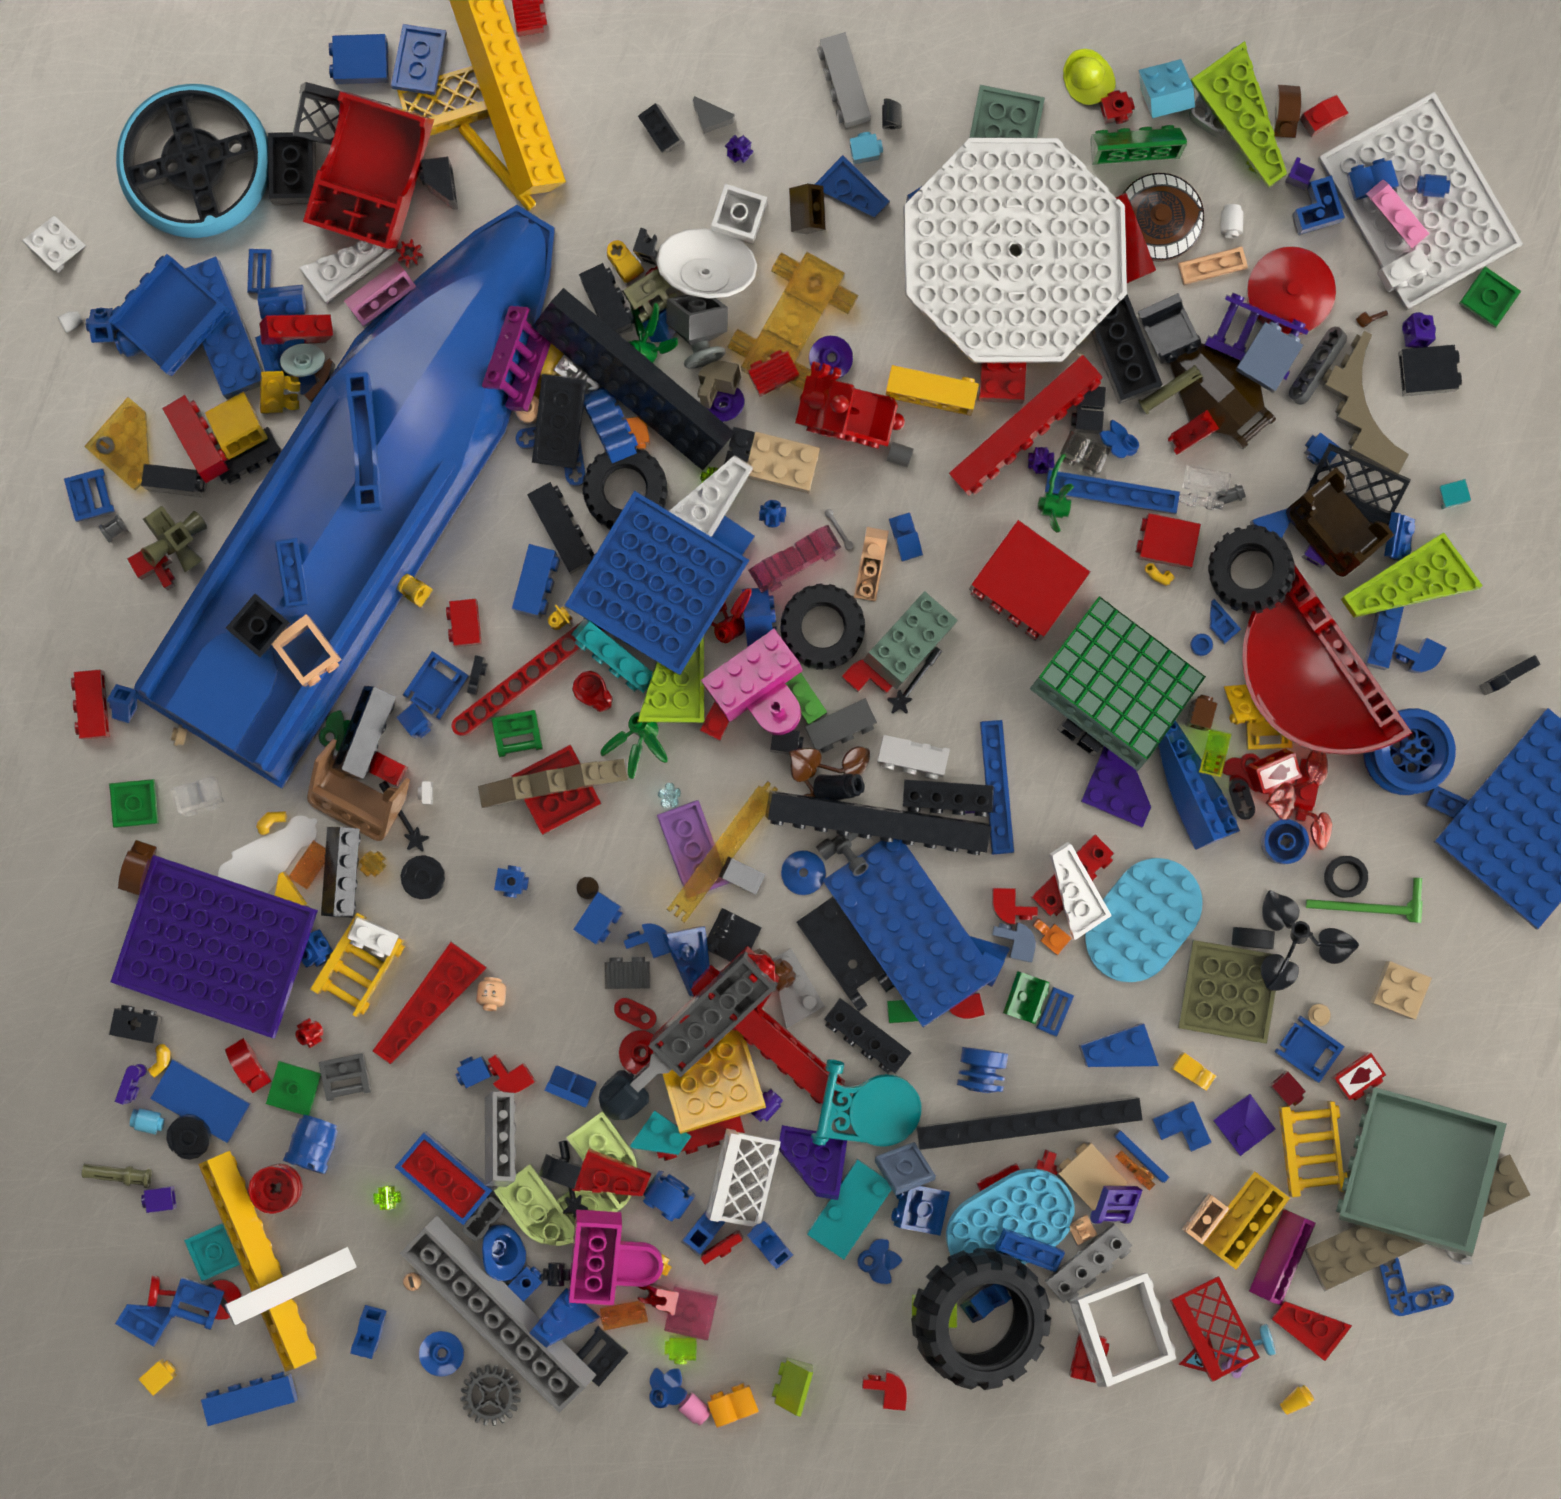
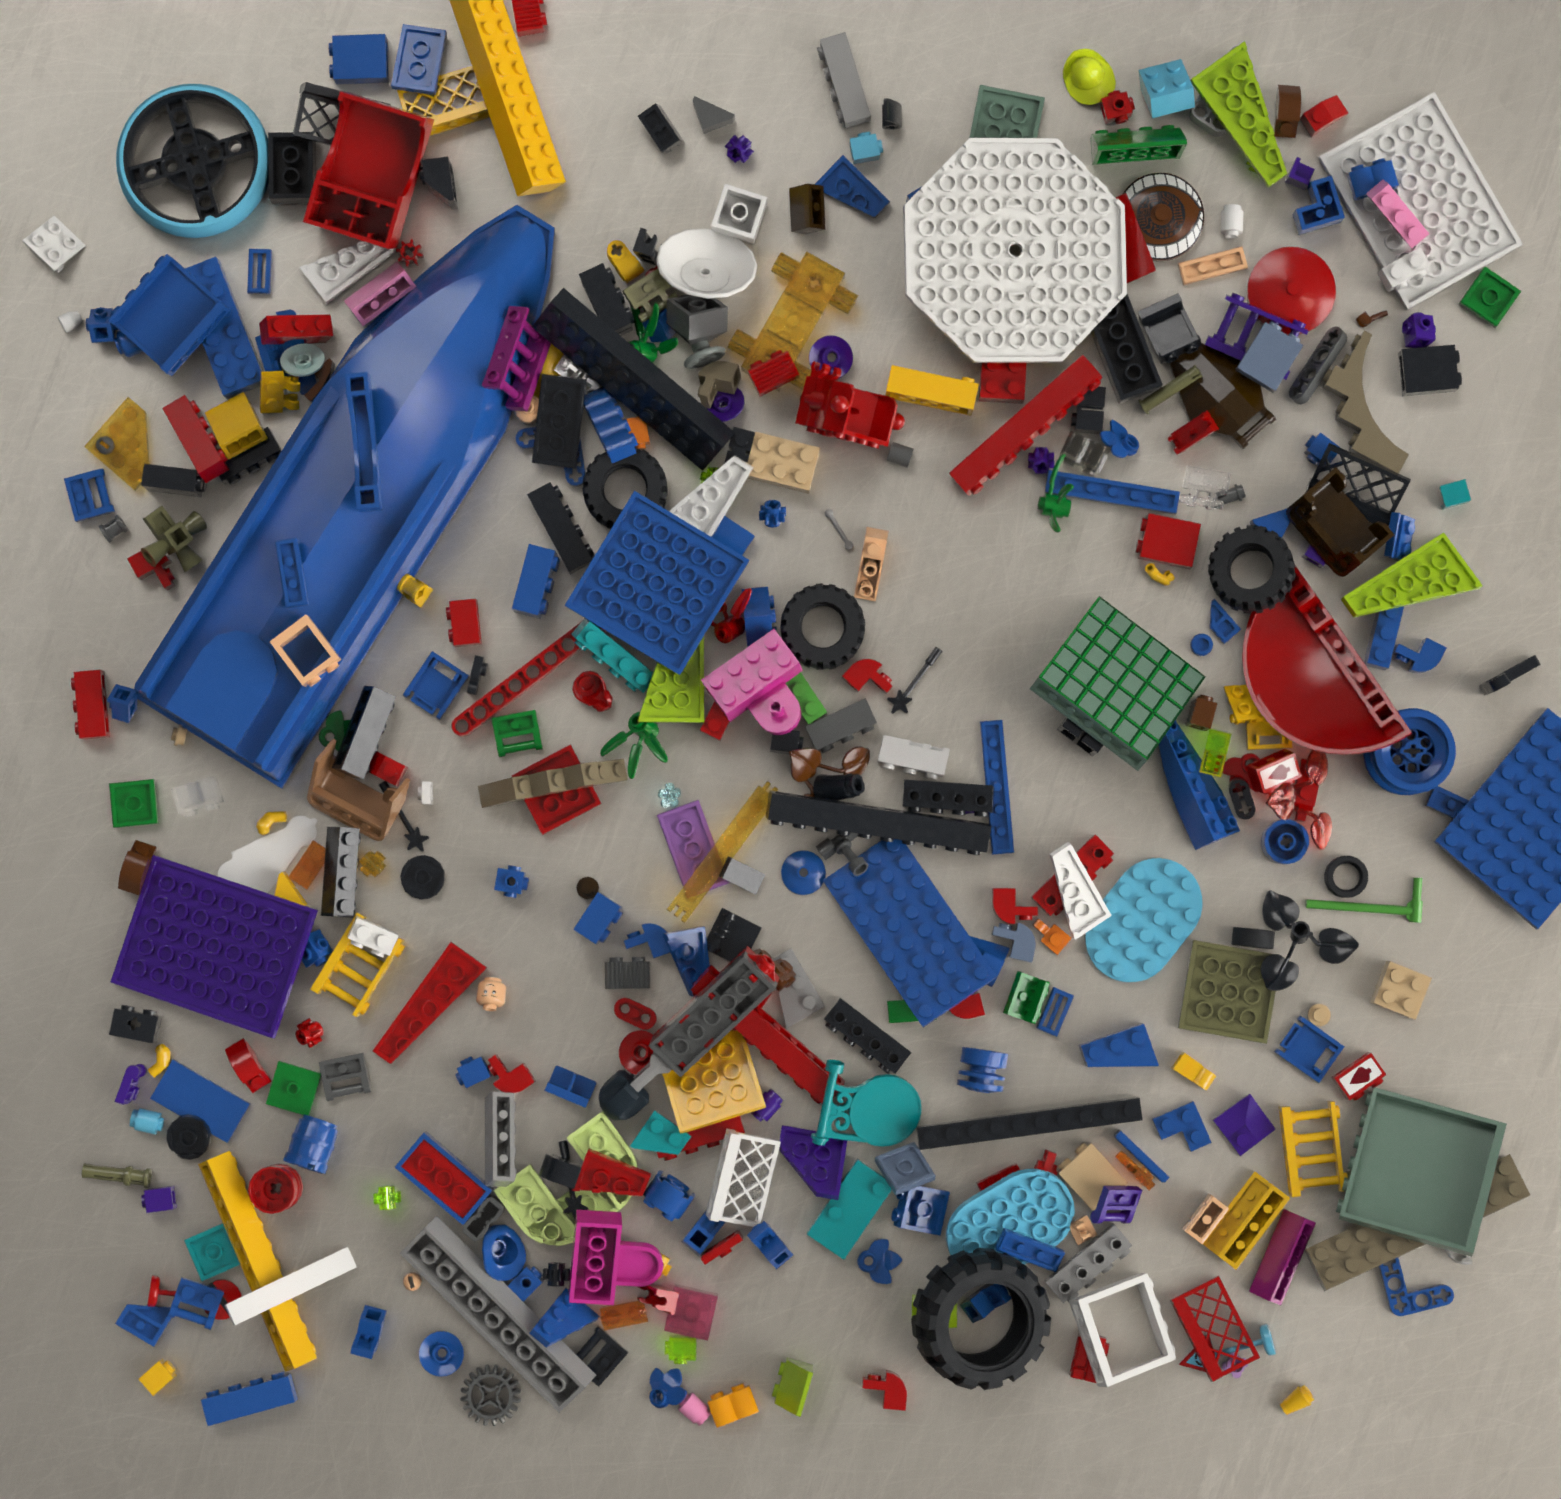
(257, 625): black slope -> none
(282, 301): blue brick -> none
(415, 721): blue slope -> none
(494, 163): yellow axle -> none
(559, 618): yellow hinge -> none
(785, 564): clear pink brick -> none
(839, 943): black hinge -> none
(905, 537): blue slope -> none
(910, 640): sand green brick -> none
(1028, 581): red brick -> none
(1117, 790): dark purple plate -> none
(1288, 1089): dark red brick -> none
(1311, 1328): red wing -> none
(1433, 185): blue brick -> none

